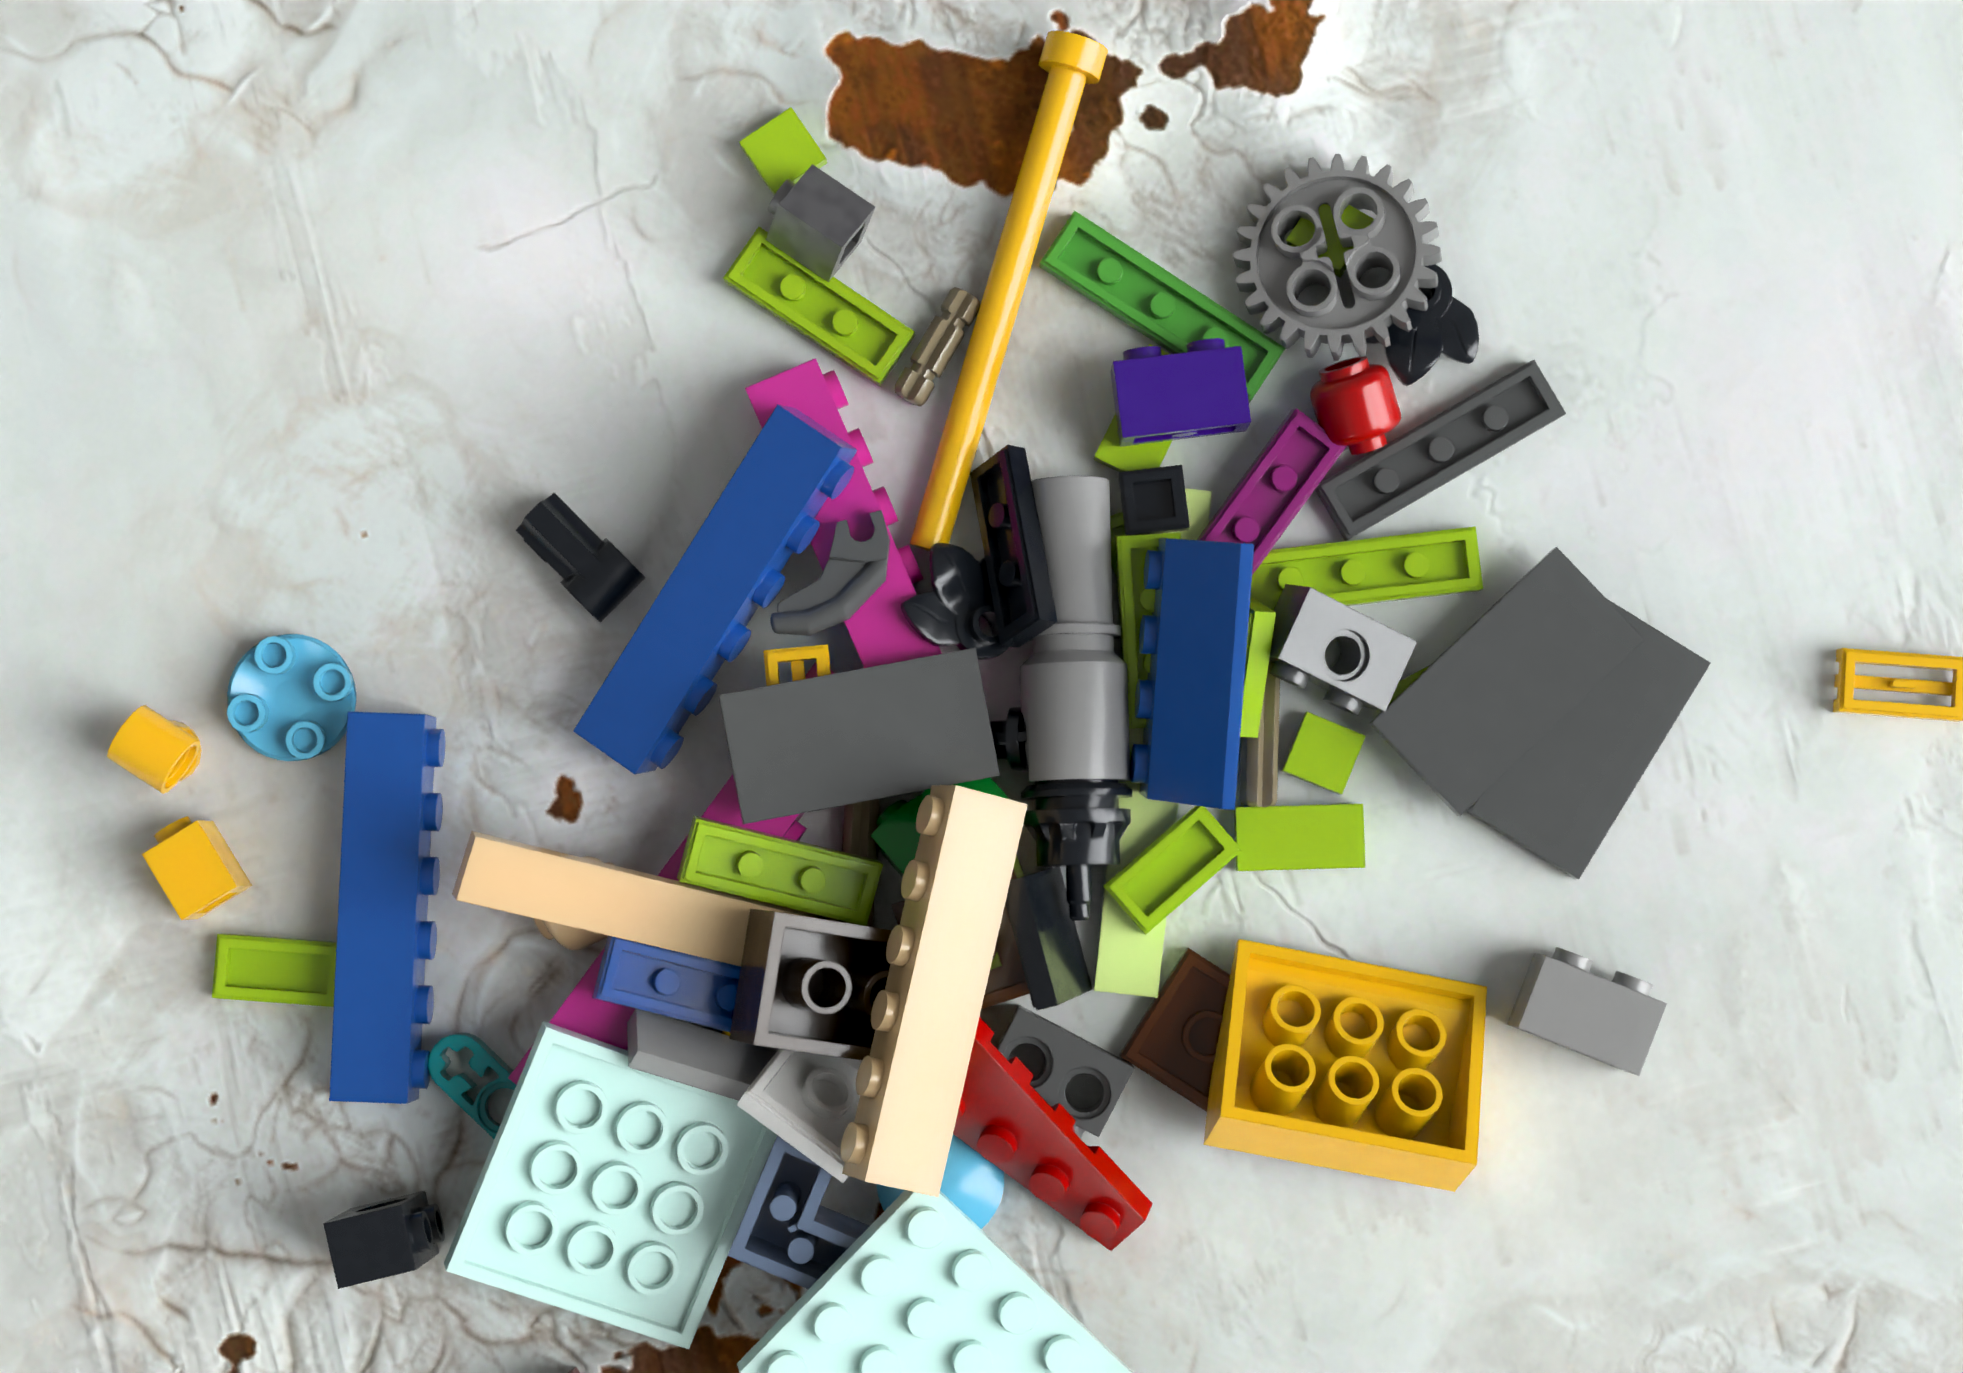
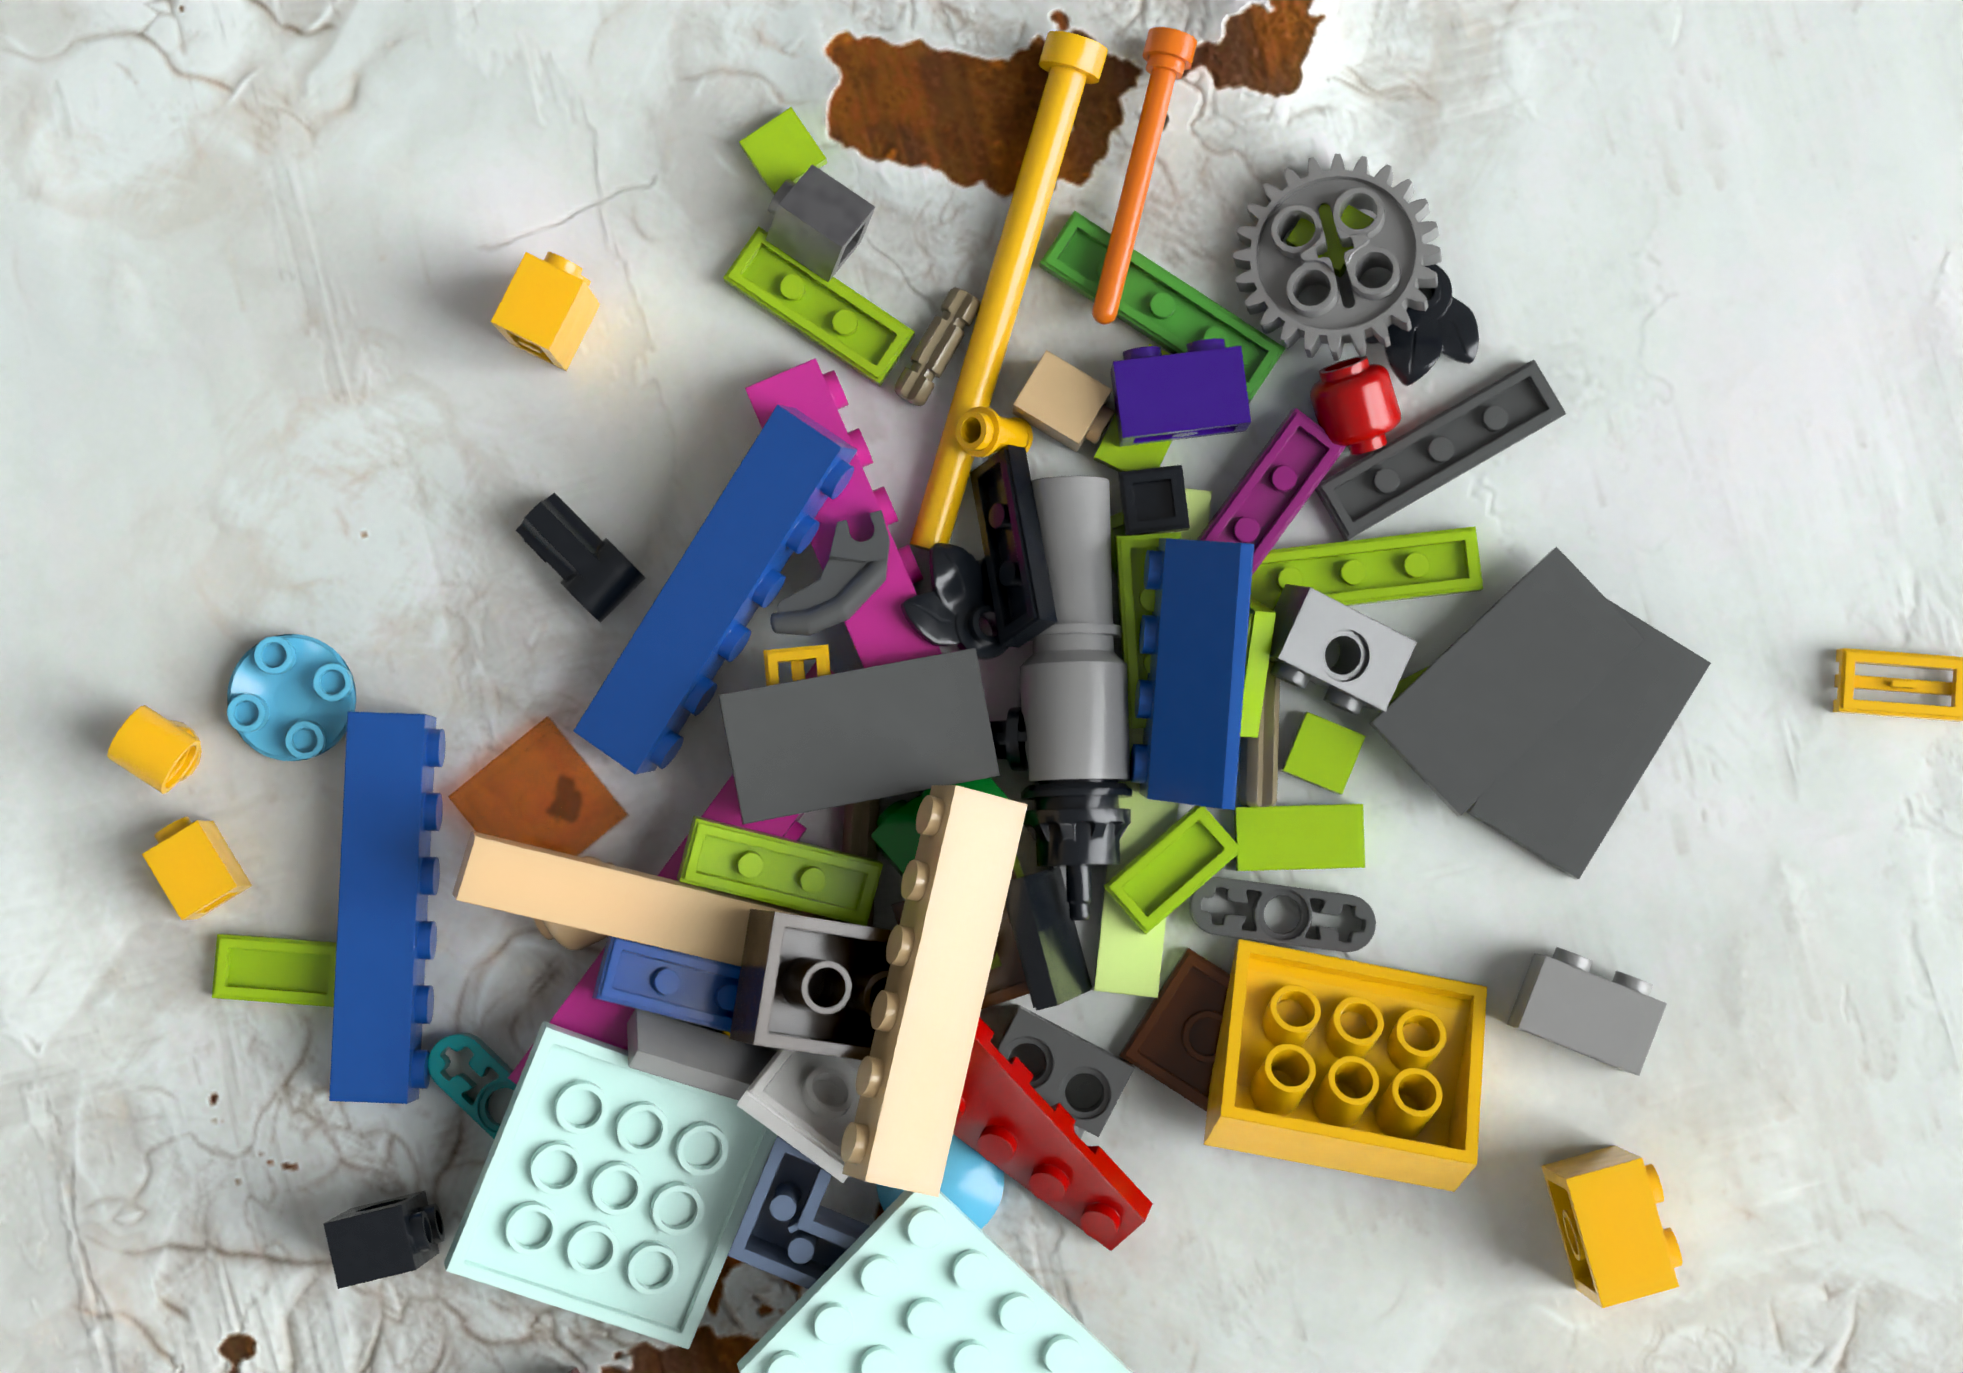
(540, 795): none -> clear orange tile
(547, 308): none -> yellow brick
(985, 432): none -> yellow pin
(1064, 402): none -> tan brick
(1167, 57): none -> orange piece
(1326, 938): none -> dark grey beam
(1613, 1225): none -> yellow brick

